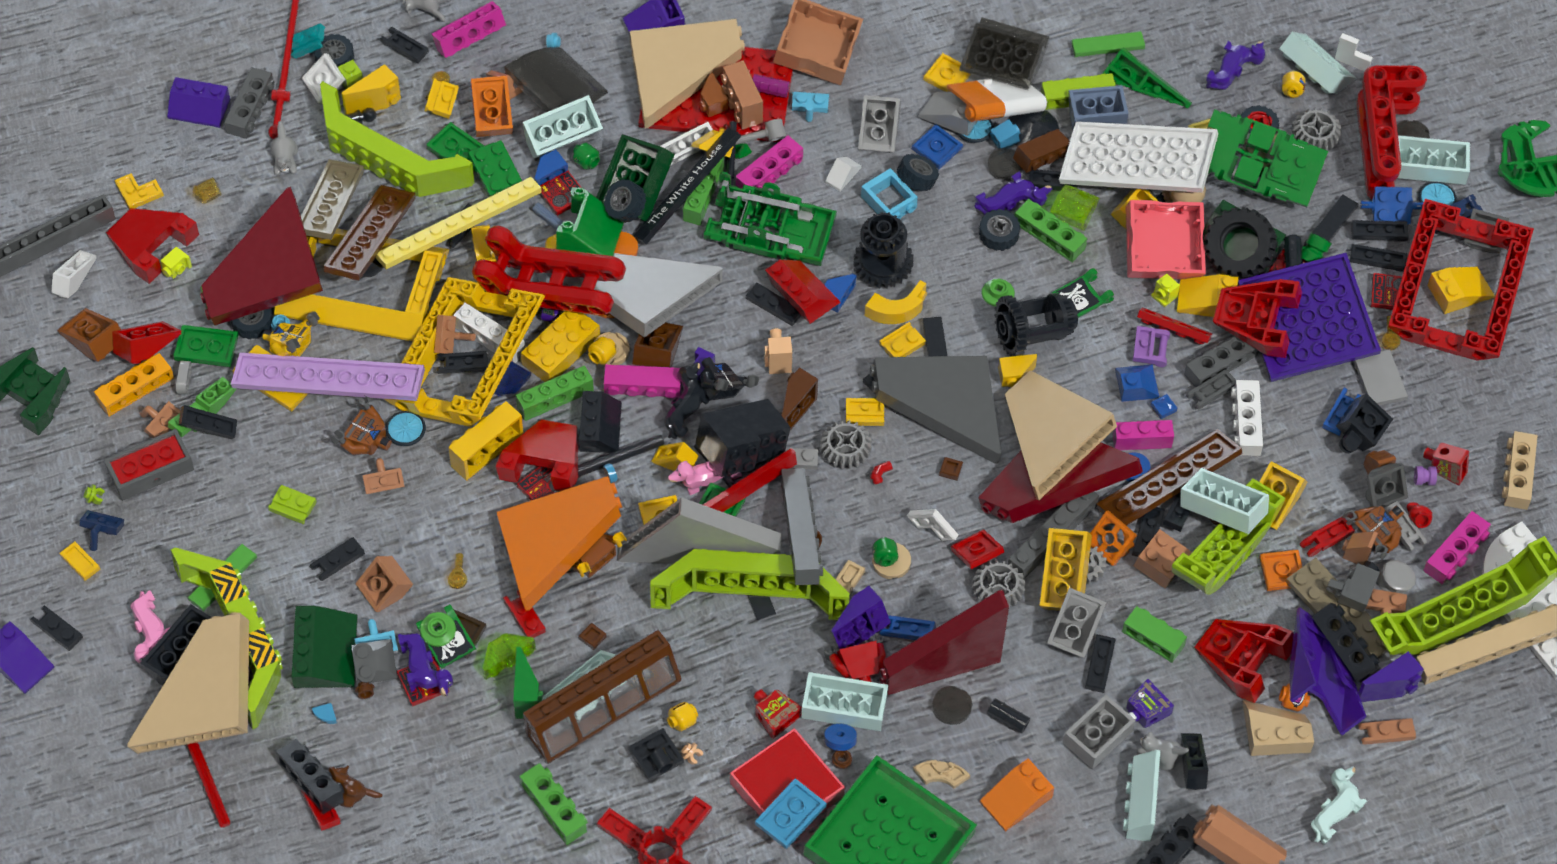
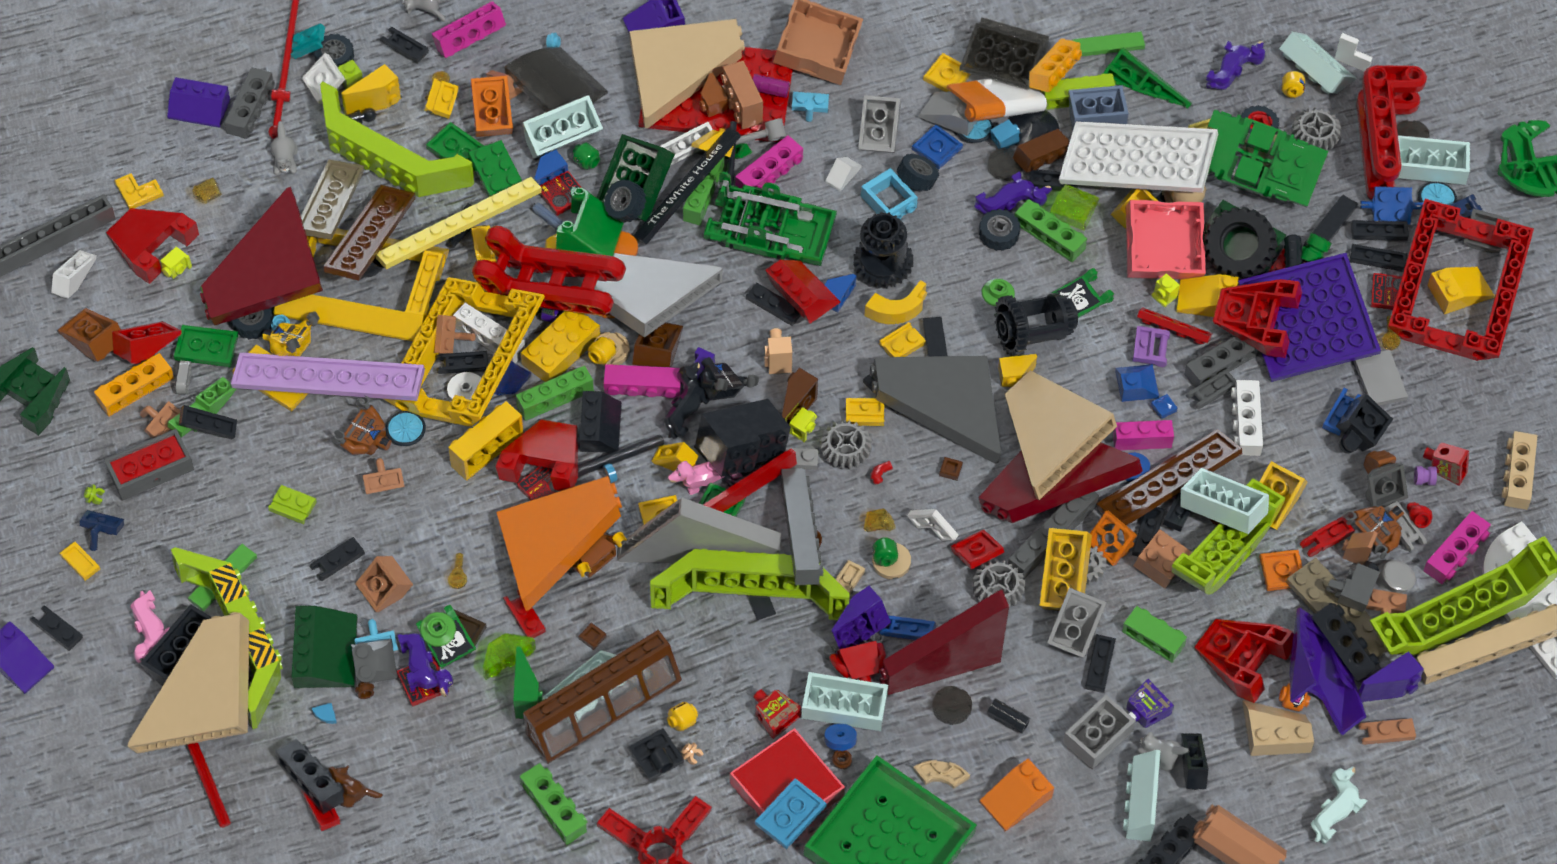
(460, 381): none -> white plate
(802, 424): none -> neon yellow brick
(879, 520): none -> clear yellow plate
(1054, 65): none -> light orange brick

